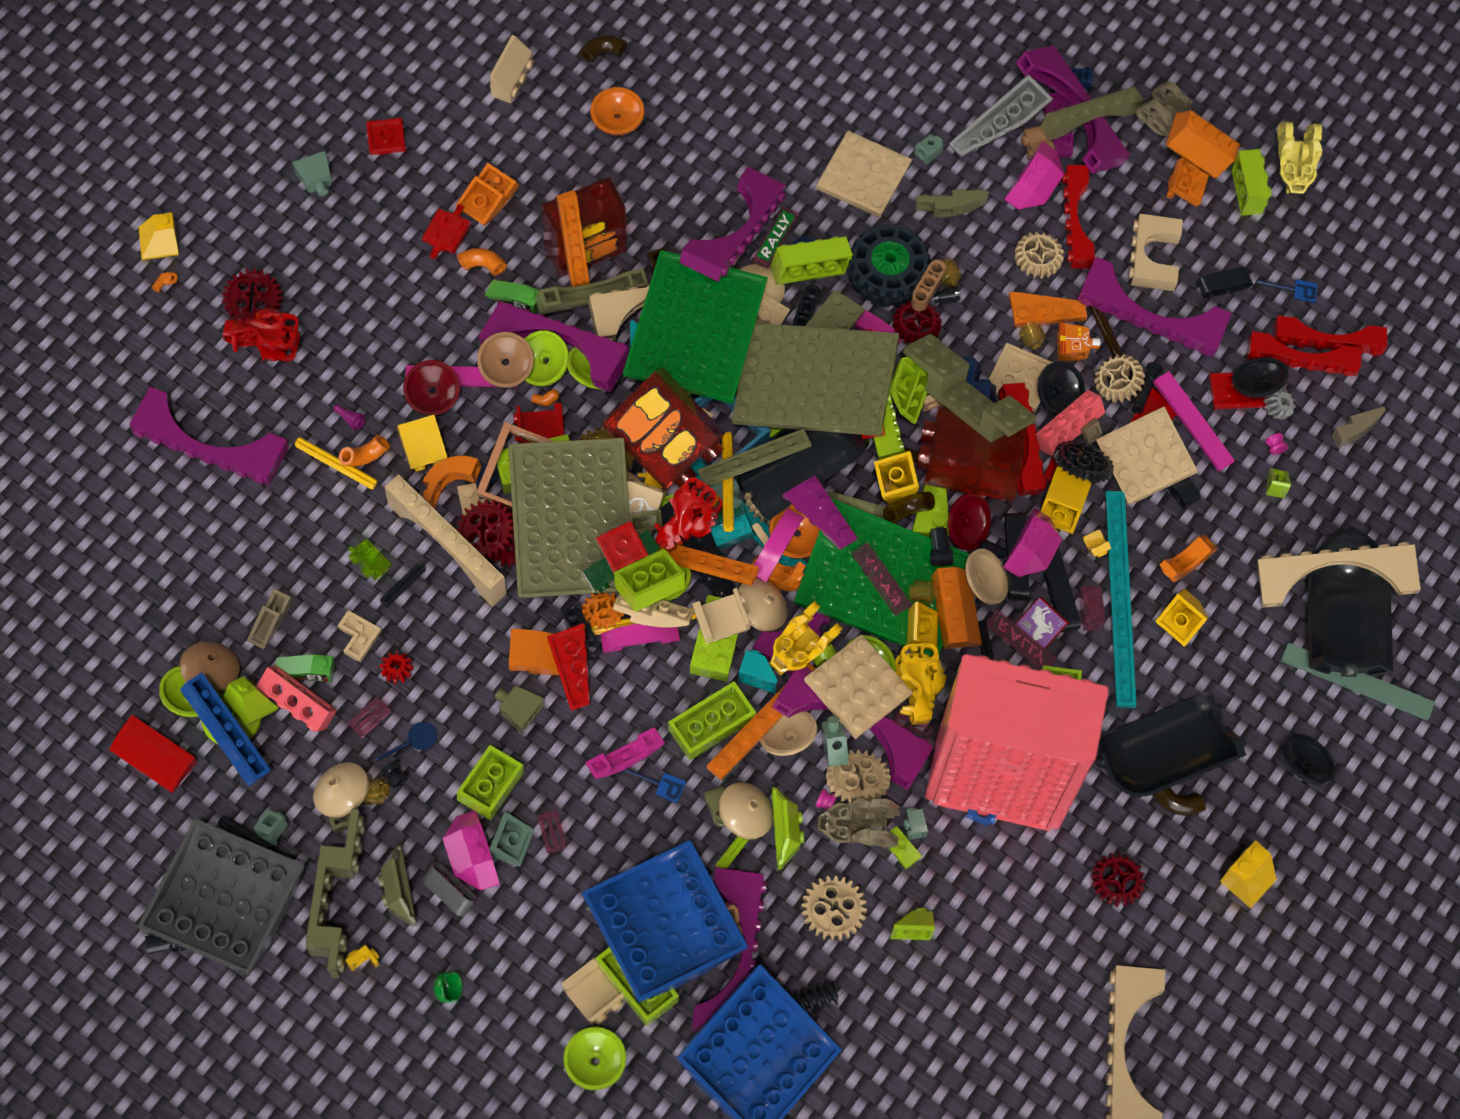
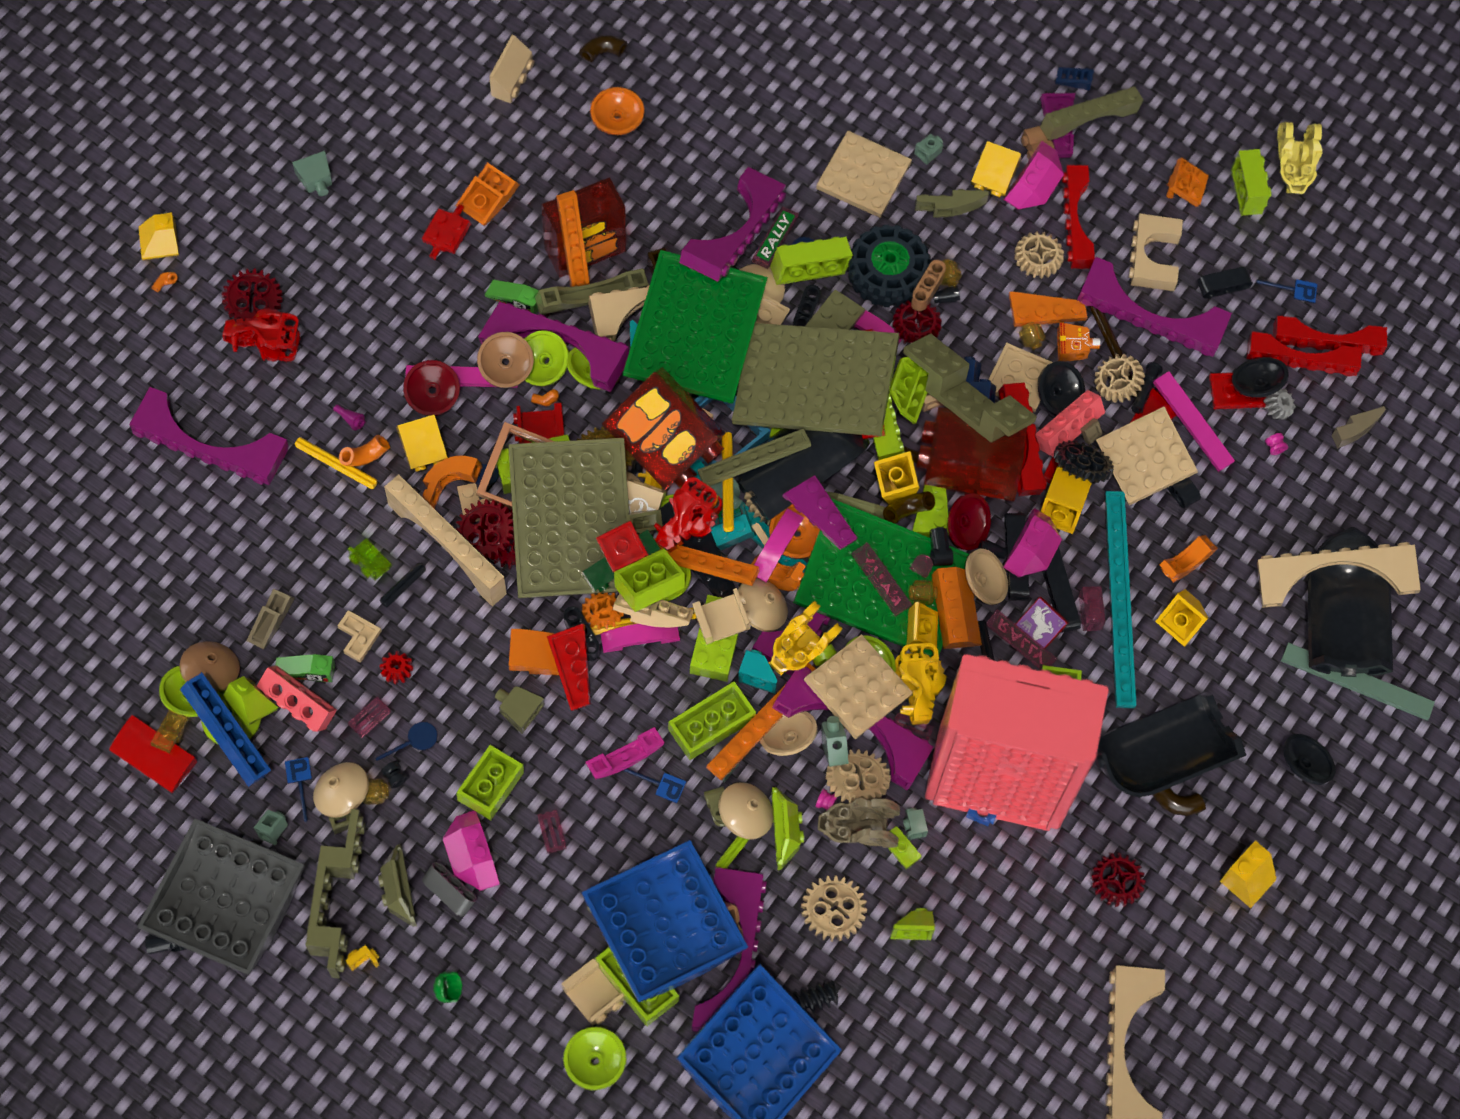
(169, 731): none -> clear yellow slope
(240, 831): black axle -> none
(298, 771): none -> piece
(385, 136): red tile -> none
(484, 258): orange cylinder -> none
(511, 840): sand green slope -> none
(922, 565): none -> clear pink tile
(996, 169): none -> yellow slope
(1004, 116): light grey wedge -> none
(1048, 66): magenta arch -> none
(1096, 543): yellow bracket -> none
(1165, 108): dark tan animal -> none
(1201, 143): orange slope -> none
(1277, 483): lime slope -> none

